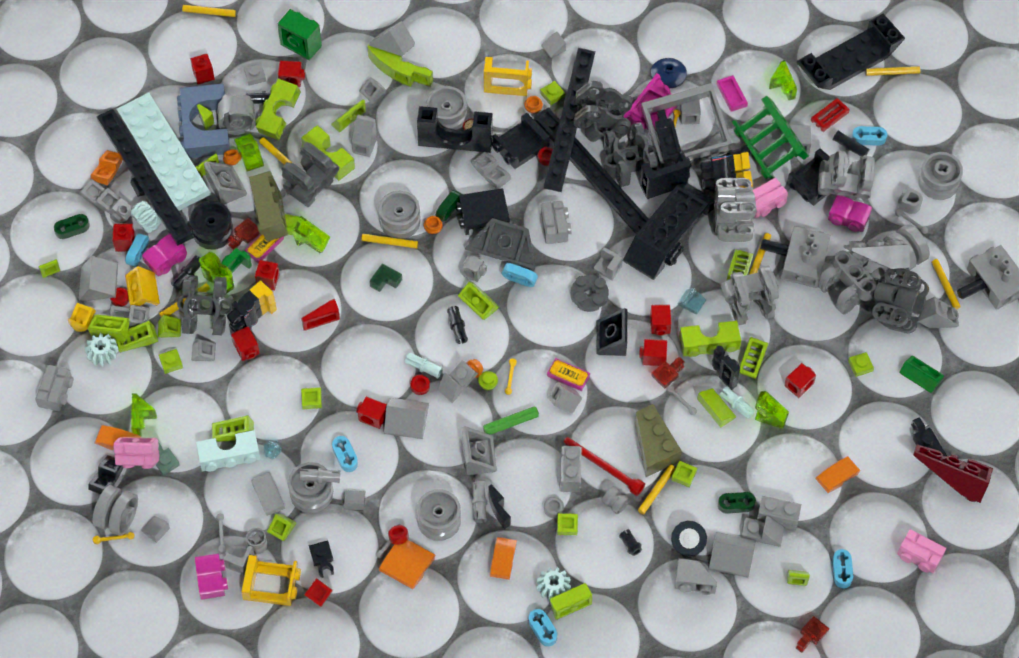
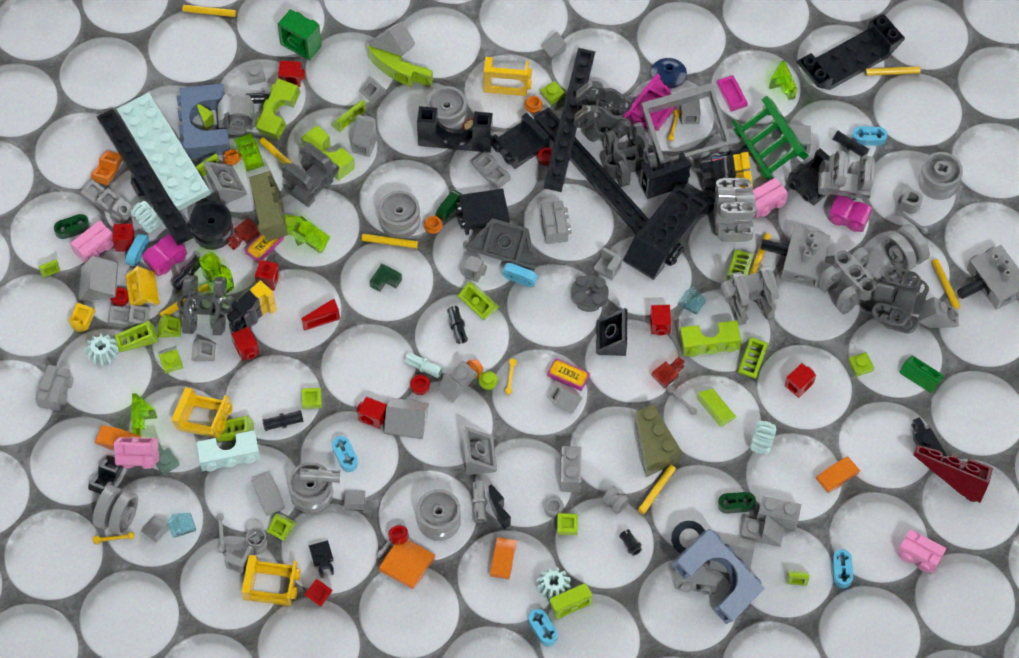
(92, 242): none -> bright pink brick
(114, 326): lime slope -> none
(181, 524): none -> clear light blue slope
(186, 405): none -> yellow panel
(202, 68): red brick -> none
(209, 576): dark pink brick -> none
(236, 258): green bracket -> none
(272, 449): clear light blue plate -> none
(282, 420): none -> black pin
(511, 420): bright green axle -> none
(634, 485): red piece -> none
(653, 352): red brick -> none
(667, 137): black hinge -> none
(684, 474): lime plate -> none
(726, 367): black plate -> none
(737, 402): light aqua axle -> none
(743, 586): none -> sand blue arch
(763, 437): none -> light aqua gear
(770, 410): clear neon green slope -> none
(812, 632): clear red plate -> none
(820, 123): red tile -> none
(891, 254): light grey slope -> none

